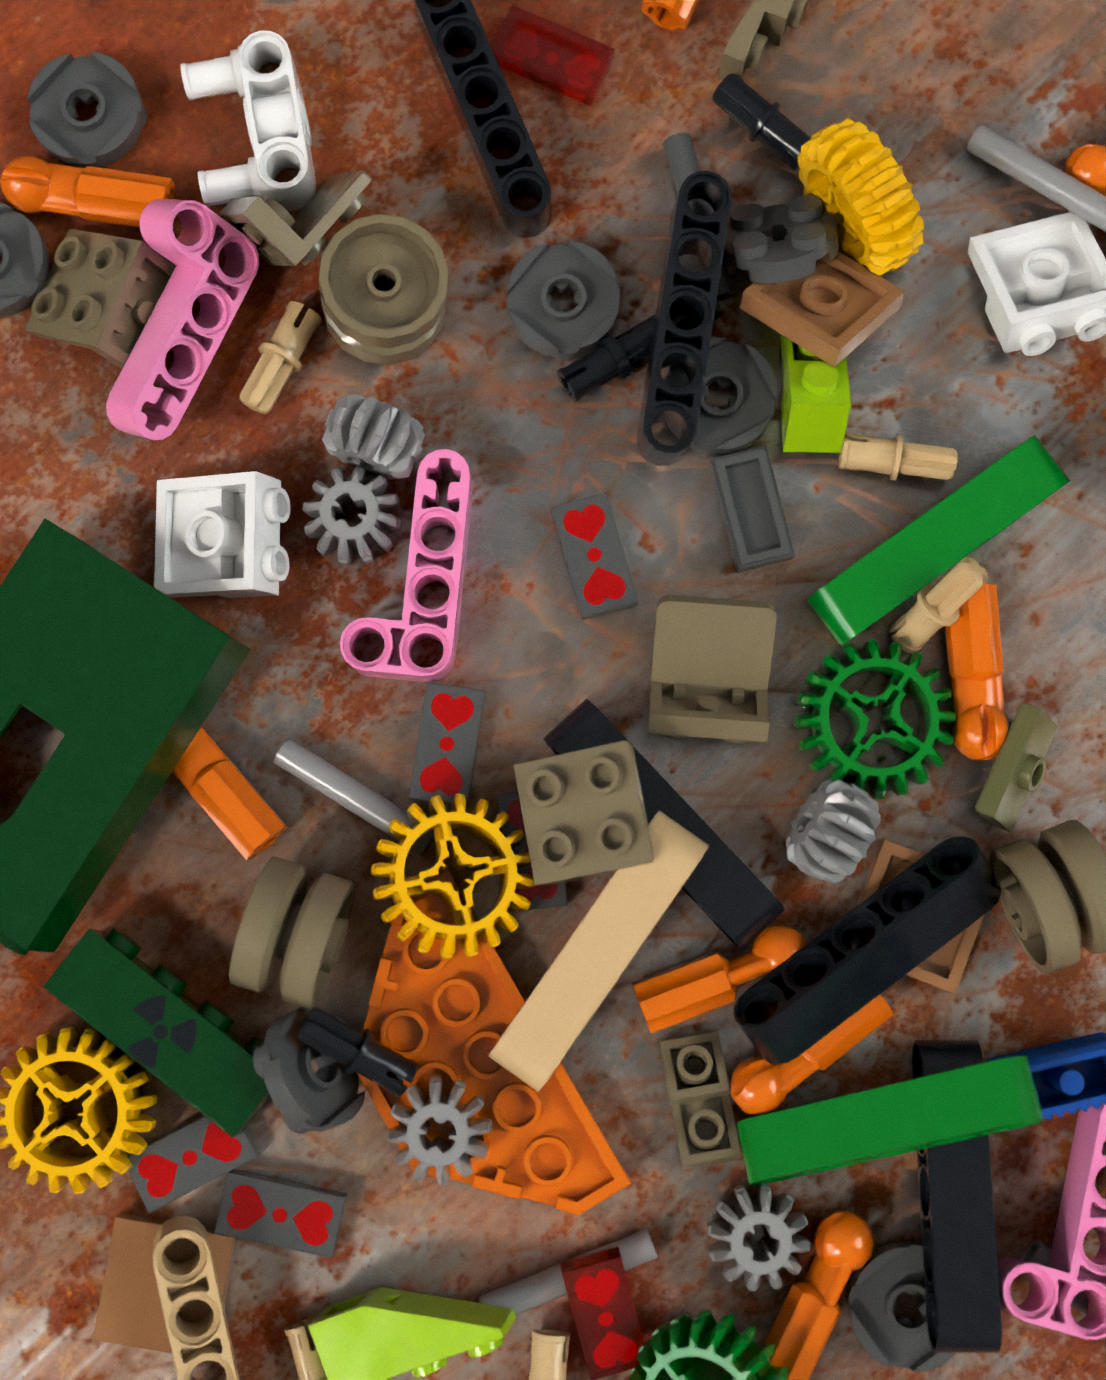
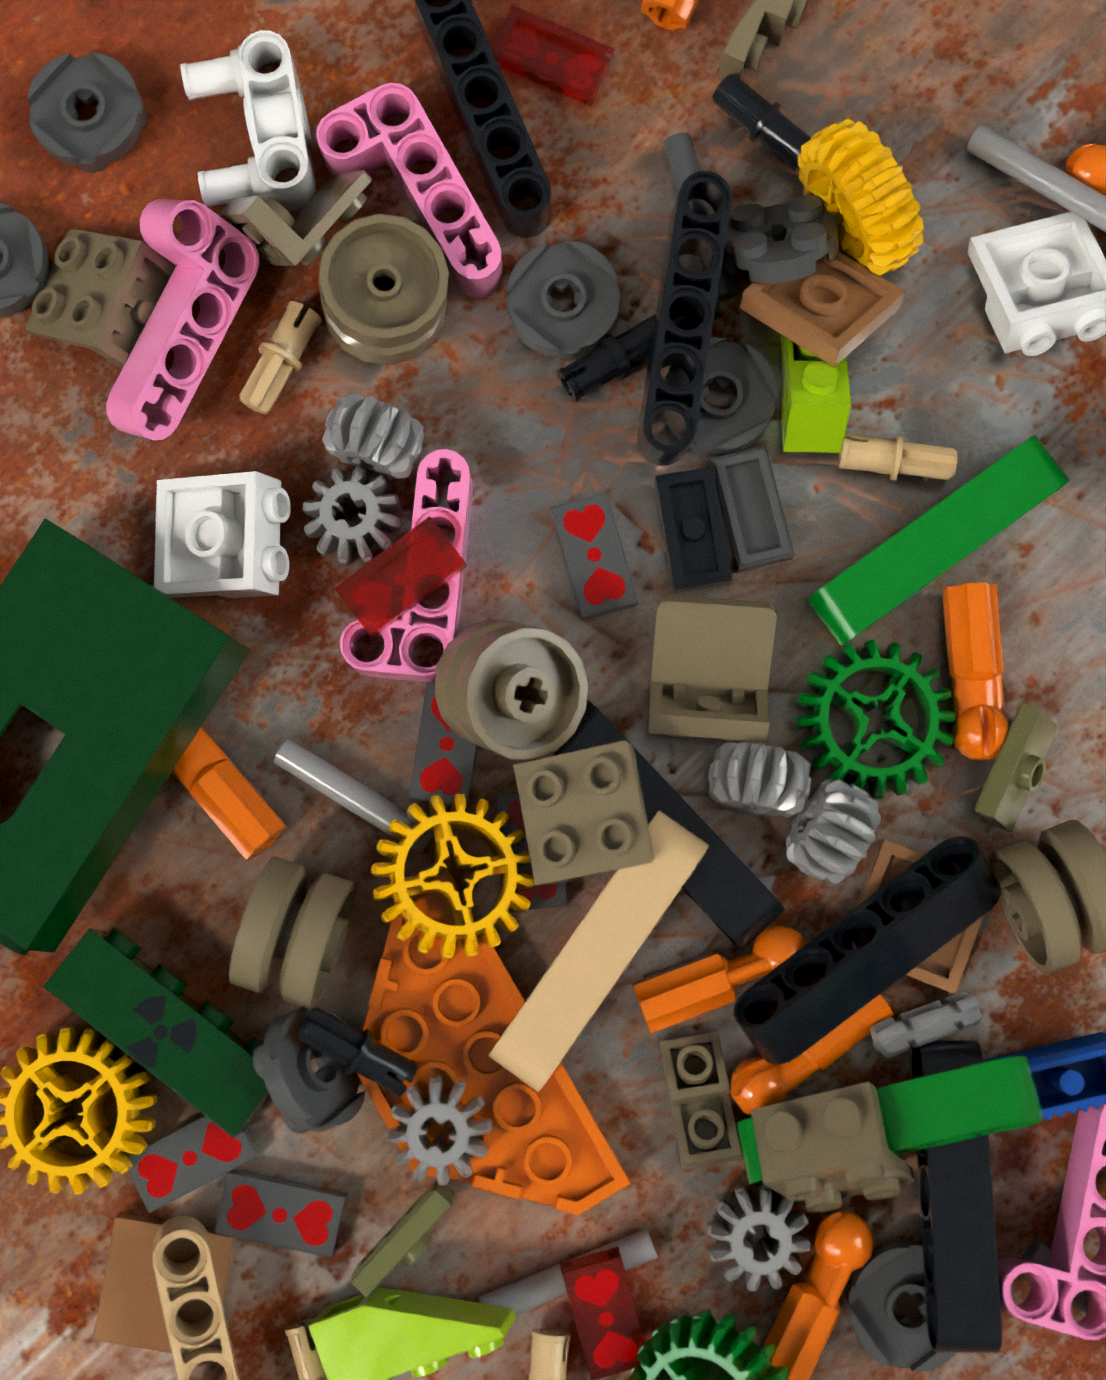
(82, 192): orange piece -> none
(401, 577): none -> clear red tile
(404, 1240): none -> olive plate
(427, 193): none -> bright pink beam
(511, 688): none -> dark tan wheel
(693, 529): none -> black plate
(759, 779): none -> light grey gear
(828, 1149): none -> dark tan bracket
(925, 1024): none -> light grey axle
(938, 605): tan axle -> none

